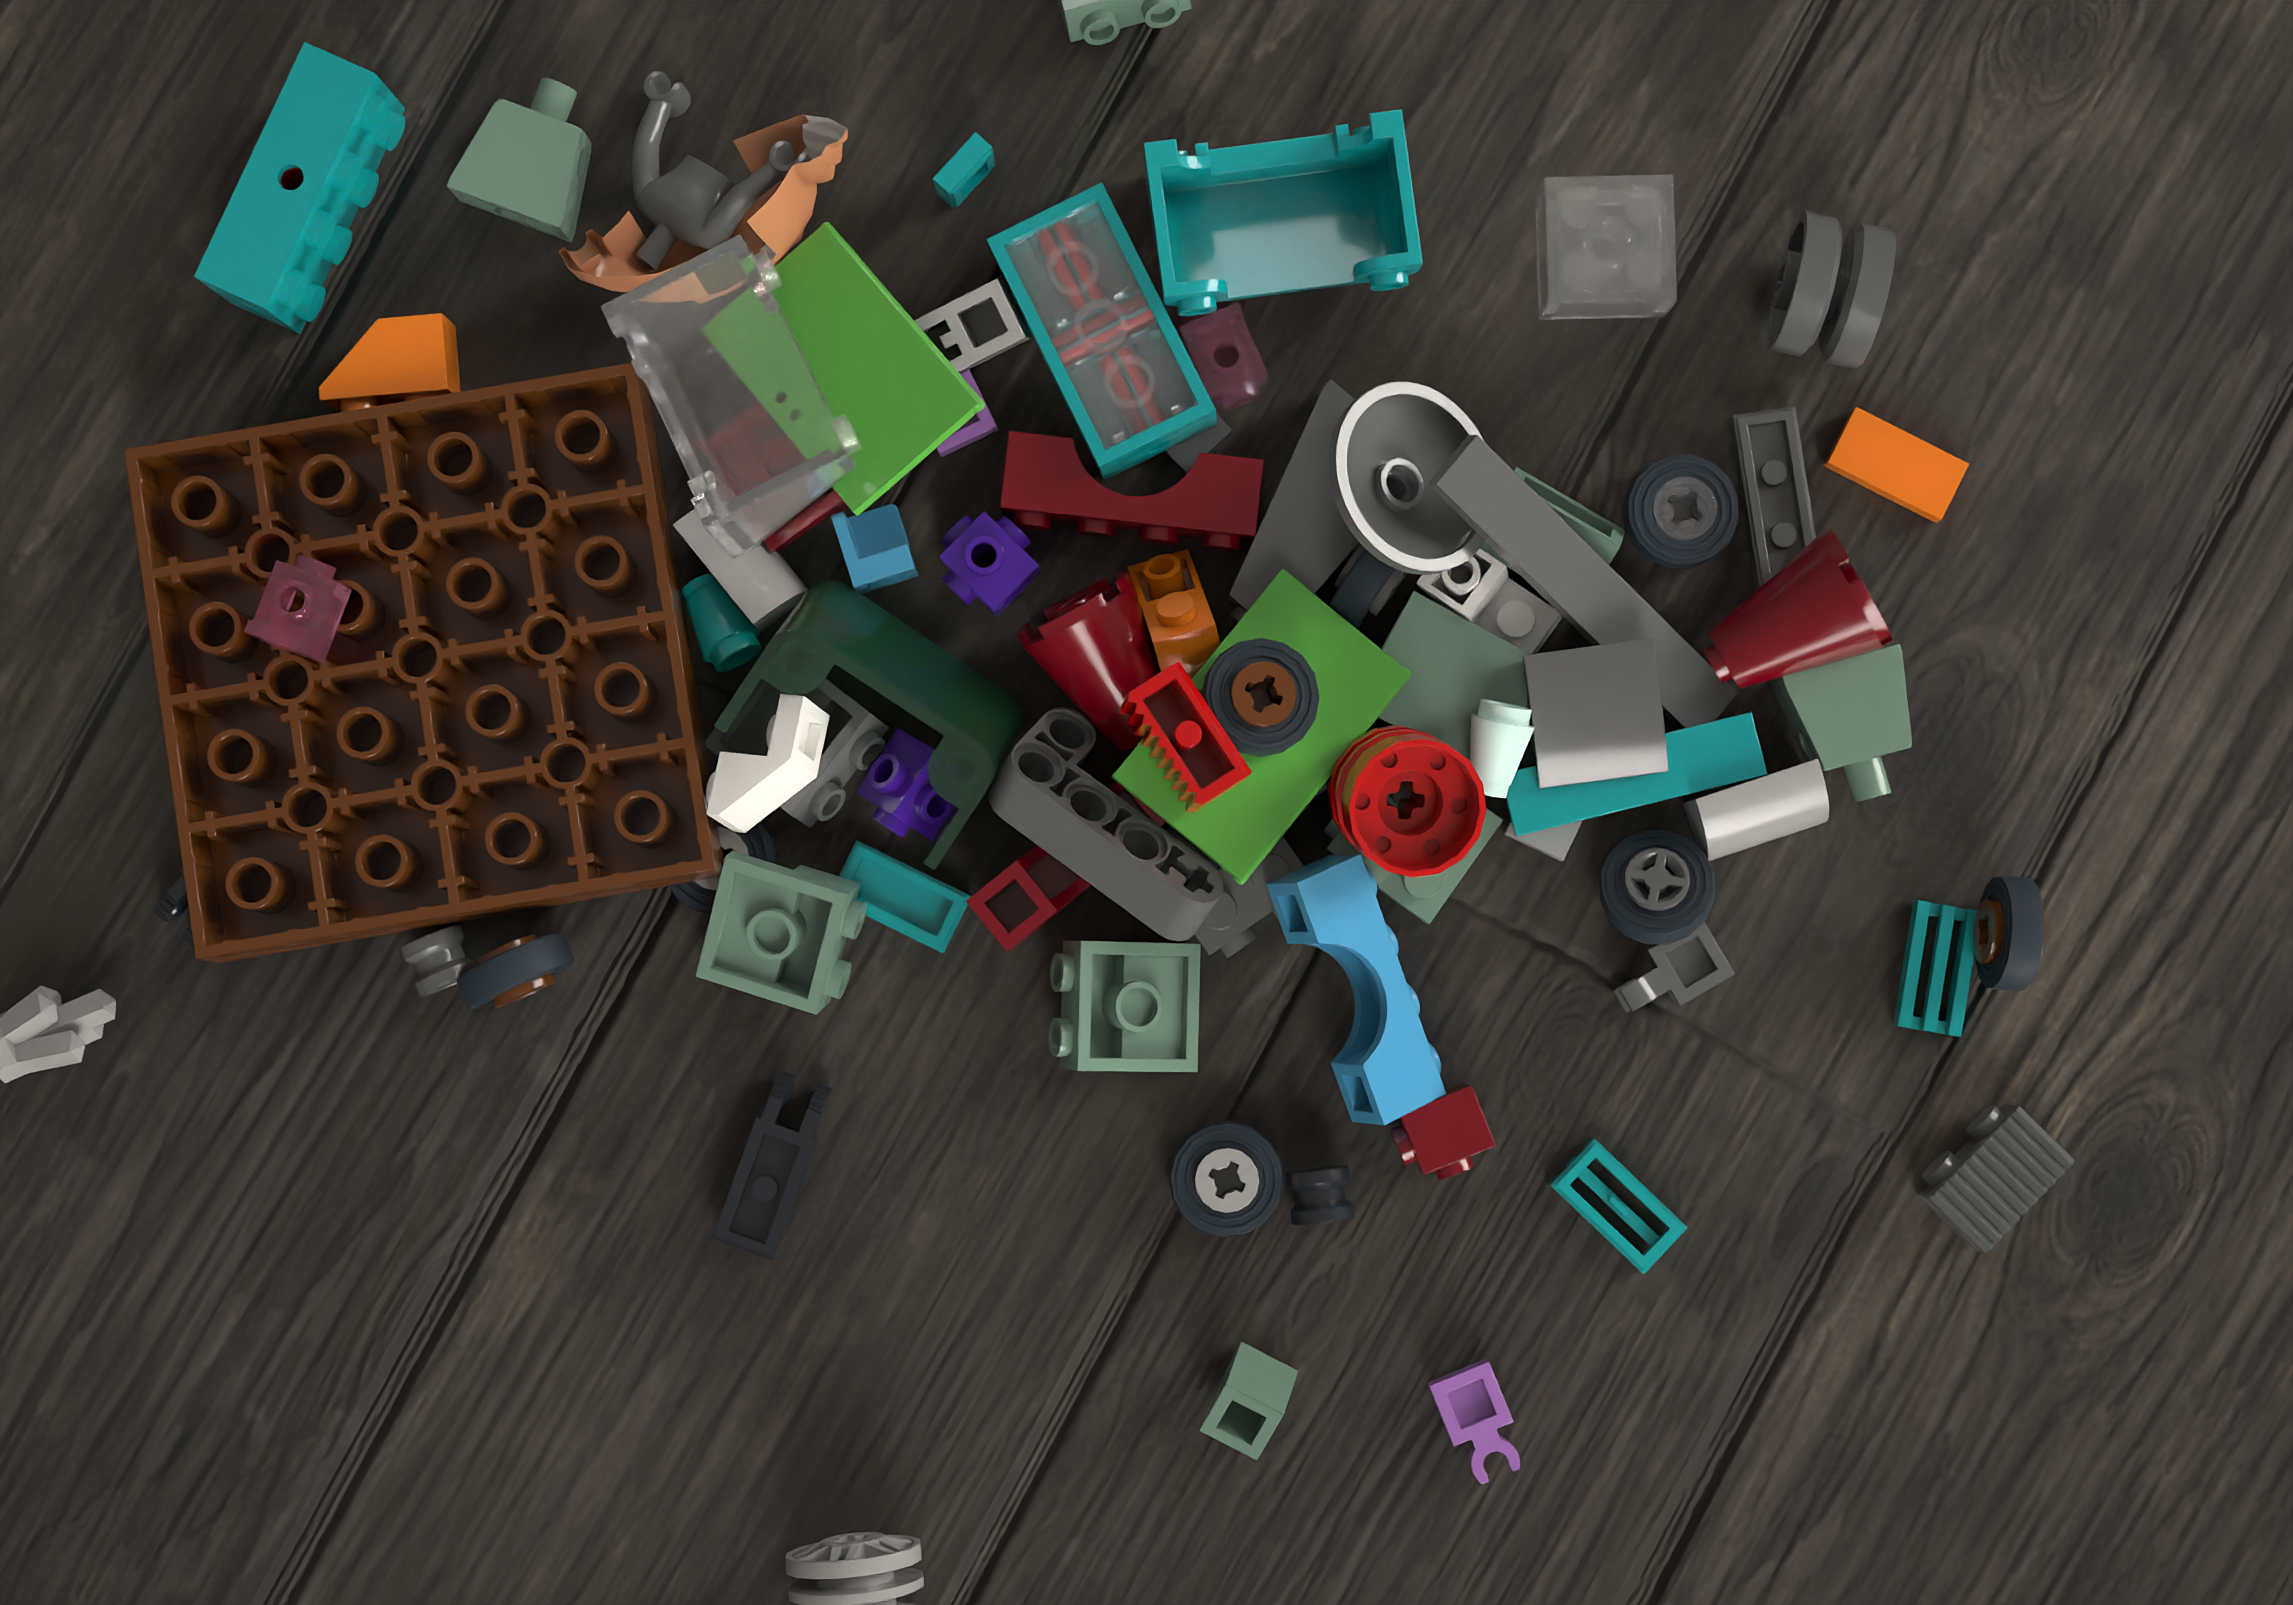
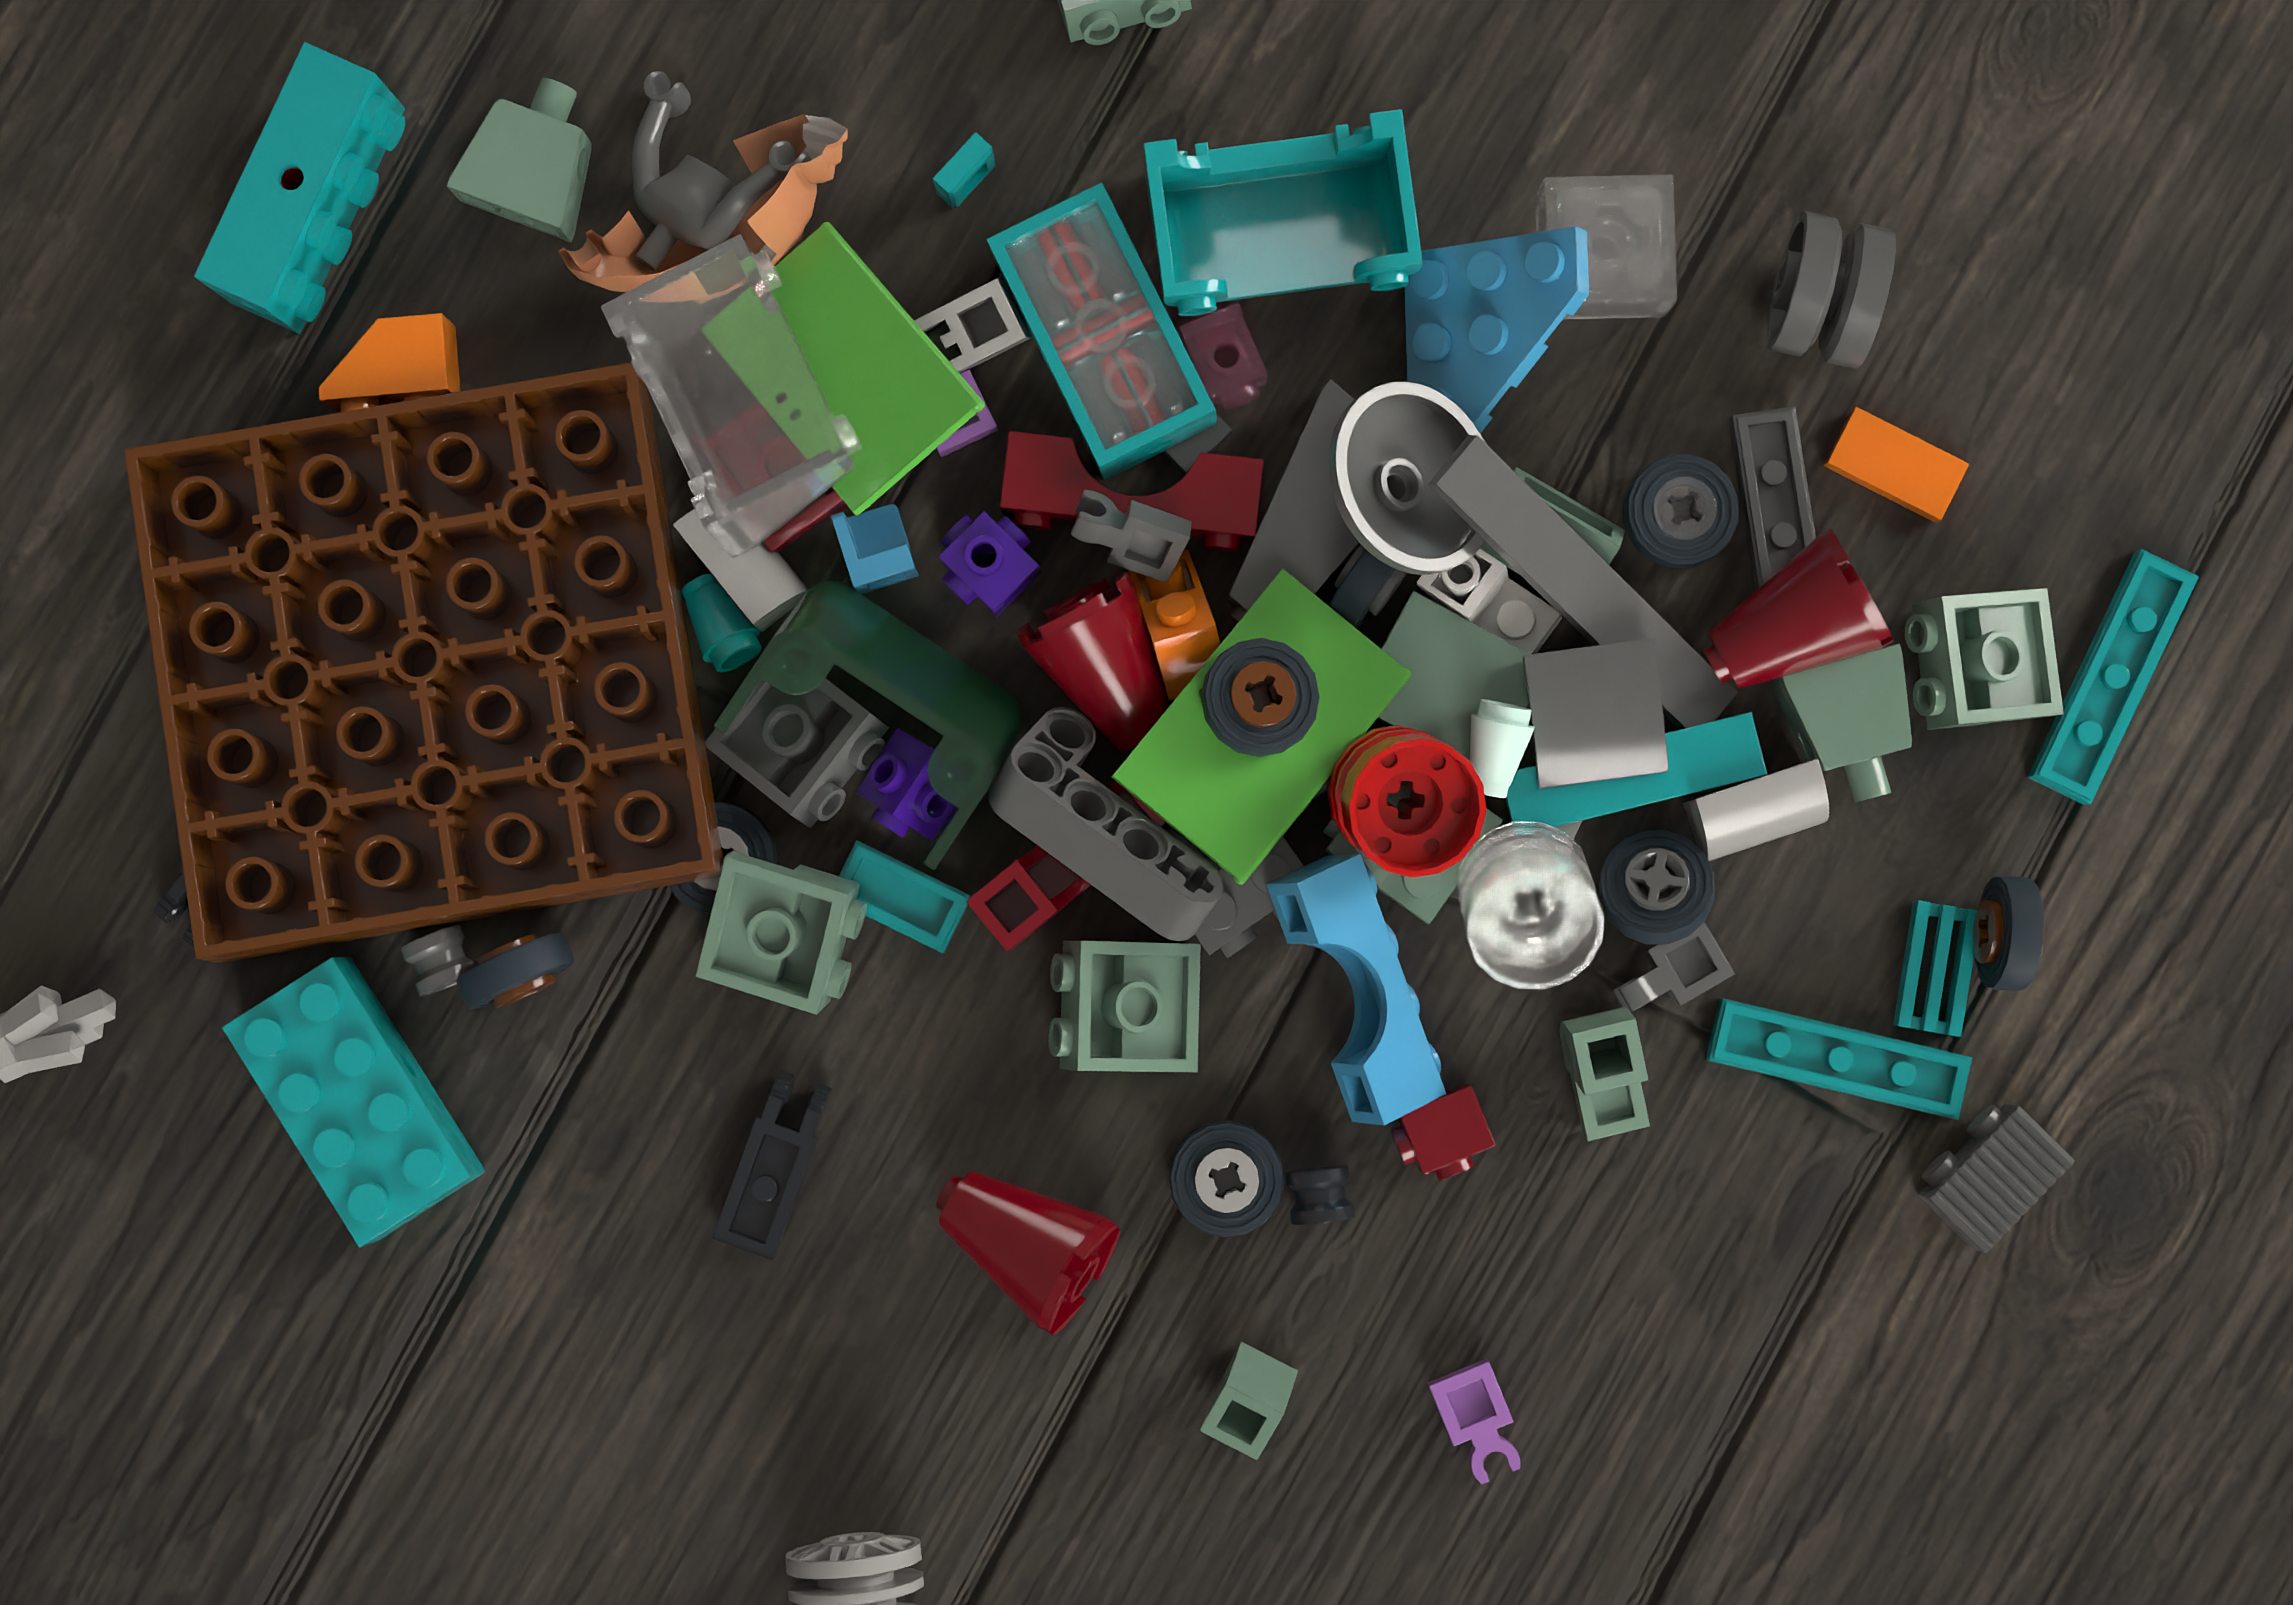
(315, 624): clear pink brick -> none
(353, 1099): none -> teal brick
(755, 785): white slope -> none
(1028, 1244): none -> dark red cone
(1139, 540): none -> dark grey plate
(1184, 738): red brick -> none
(1486, 311): none -> dark azure plate
(1530, 935): none -> clear wheel
(1578, 1168): teal tile -> none
(1606, 1072): none -> sand green brick
(1838, 1058): none -> teal tile
(1984, 658): none -> sand green plate
(2113, 677): none -> teal tile

